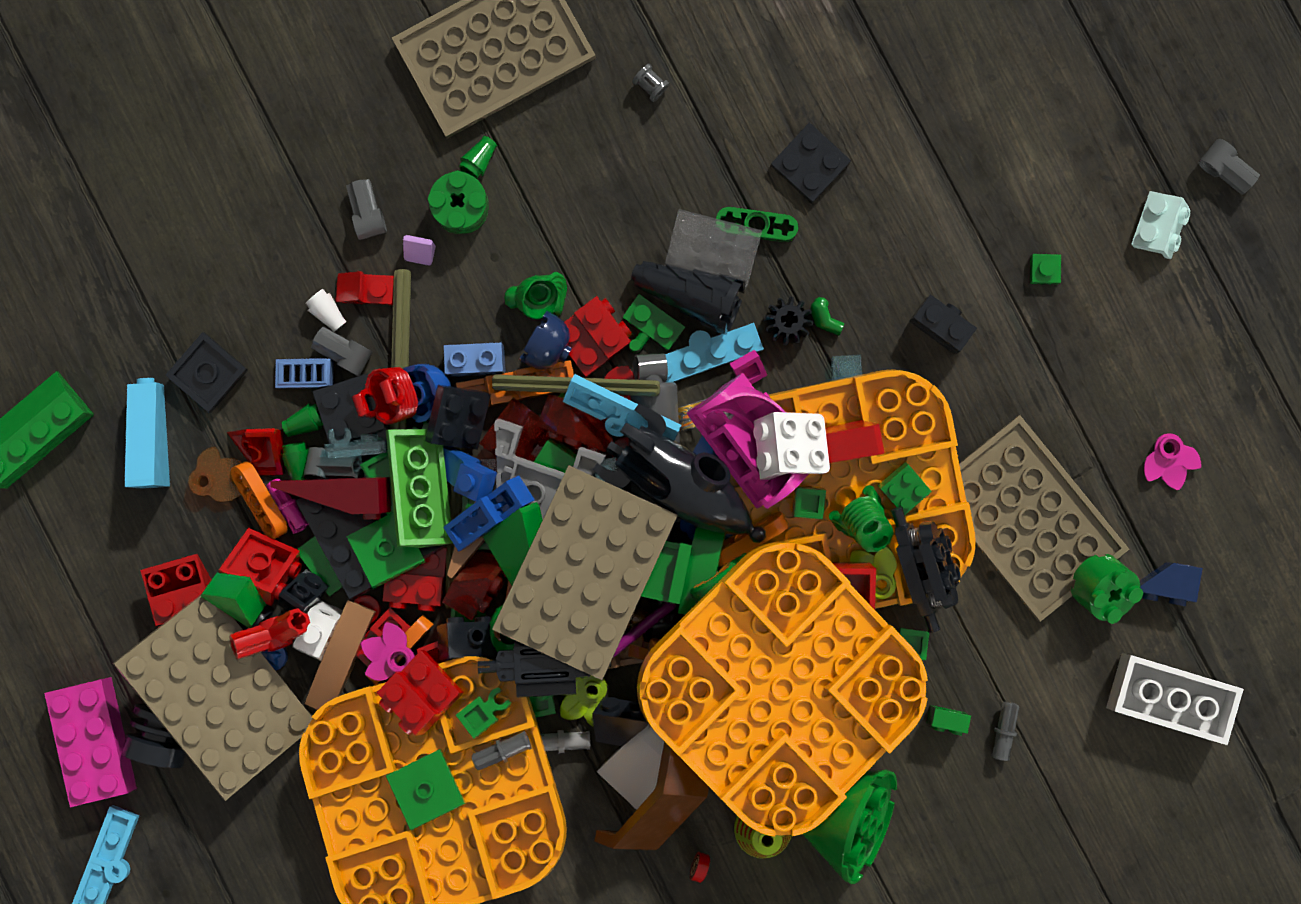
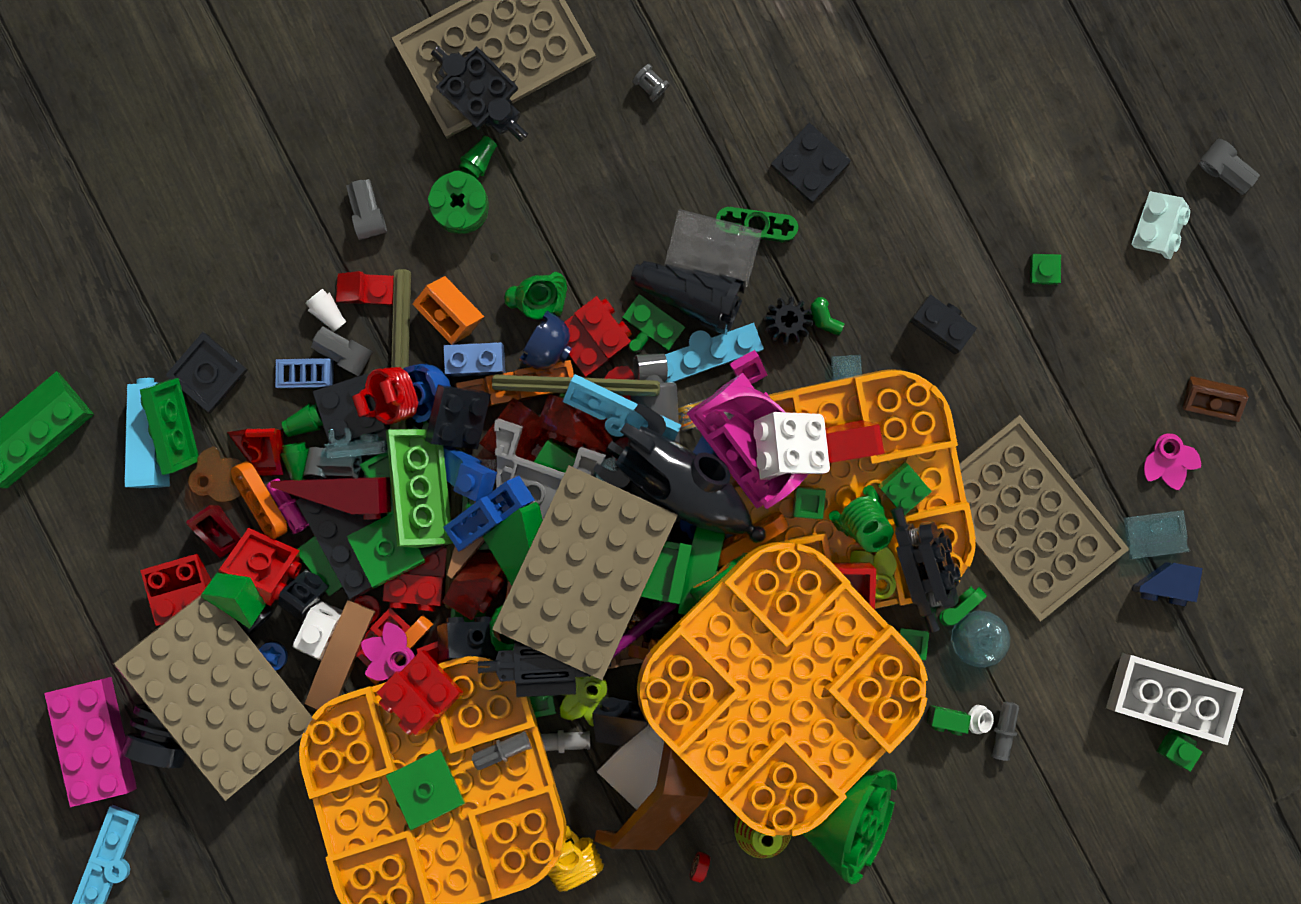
(169, 425): none -> green plate
(215, 529): none -> dark red slope
(270, 634): red piece -> none
(418, 250): lavender slope -> none
(448, 310): none -> orange brick
(479, 91): none -> black piece
(480, 715): green plate -> none
(576, 864): none -> yellow piece
(969, 600): none -> green plate
(975, 629): none -> clear light blue cylinder
(981, 719): none -> white plate
(1106, 587): green brick -> none
(1156, 534): none -> clear light blue plate
(1180, 749): none -> green brick
(1215, 399): none -> reddish brown slope

